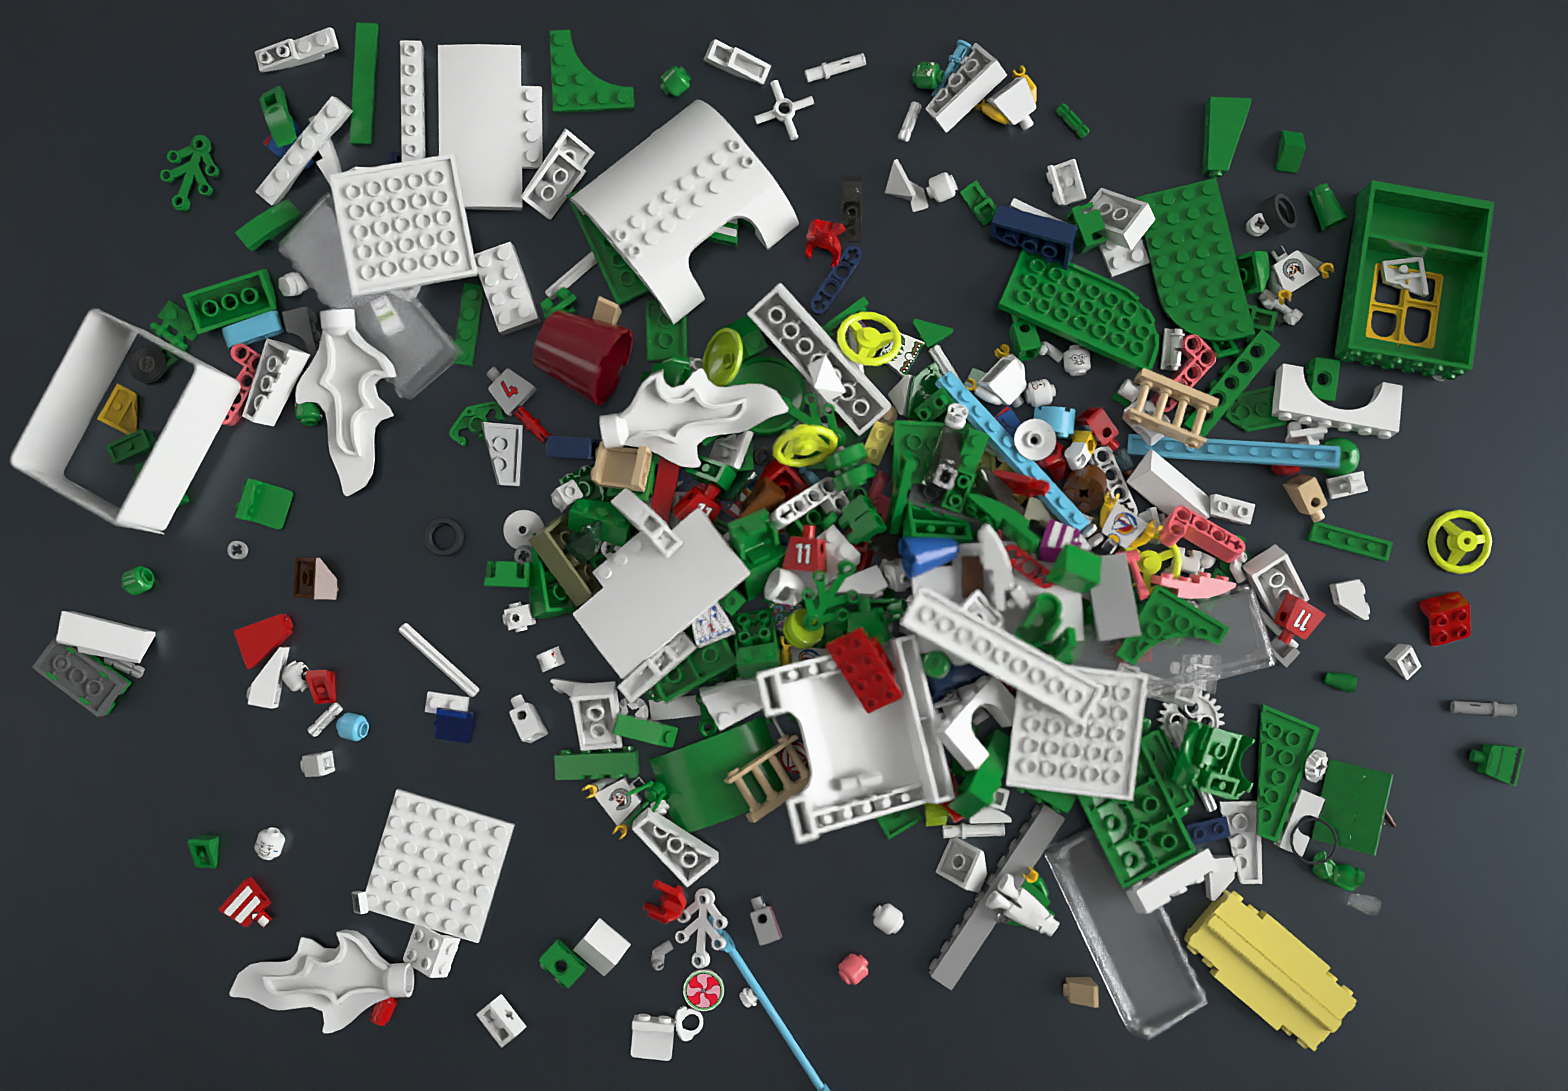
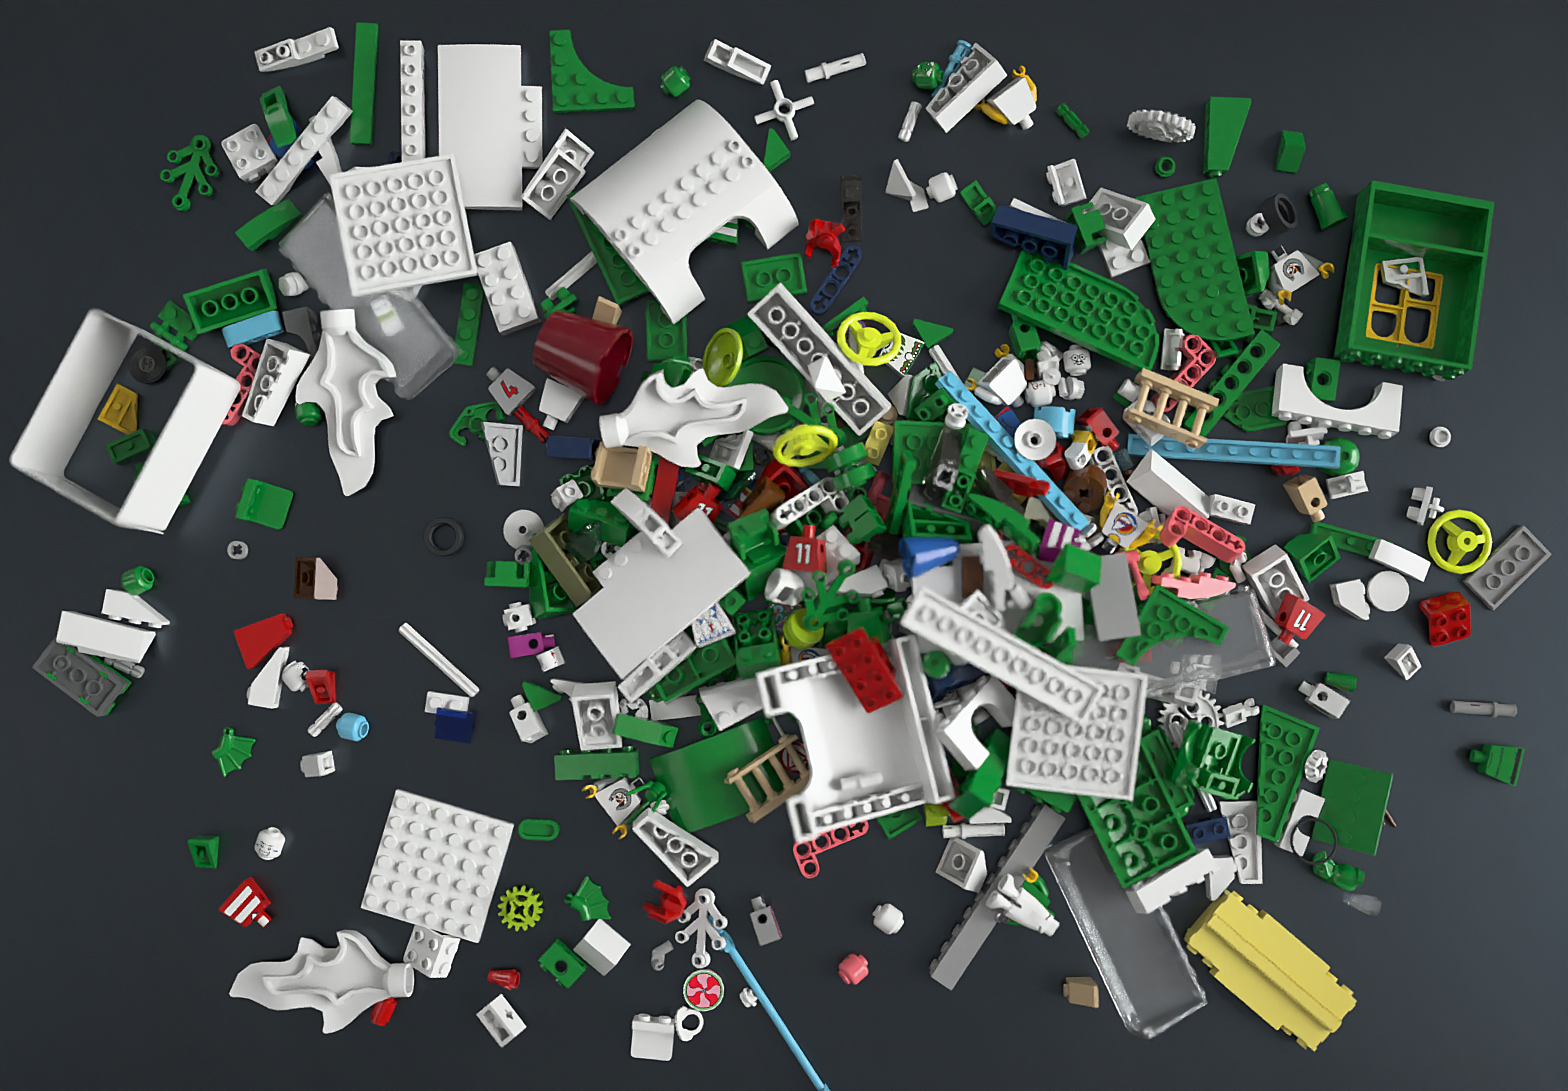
(122, 604): none -> white slope
(232, 751): none -> green arm
(250, 153): none -> white bracket
(360, 902): white tile -> none
(504, 978): none -> red cone
(519, 644): none -> magenta torso
(524, 914): none -> lime gear
(538, 829): none -> green tile
(540, 696): none -> green slope
(558, 403): none -> white torso
(589, 901): none -> green arm
(765, 274): none -> green tile
(766, 440): none -> white cone
(775, 152): none -> green slope
(832, 841): none -> coral beam
(1030, 370): none -> reddish brown plate
(1048, 368): none -> white hips
(1071, 388): none -> white piece
(1161, 126): none -> white gear
(1167, 161): none -> green plate
(1237, 713): none -> white plate
(1312, 554): none -> green slope
(1331, 703): none -> white torso
(1387, 591): none -> white tile
(1399, 559): none -> white slope
(1424, 496): none -> white hips
(1440, 437): none -> white plate
(1507, 567): none -> light grey tile

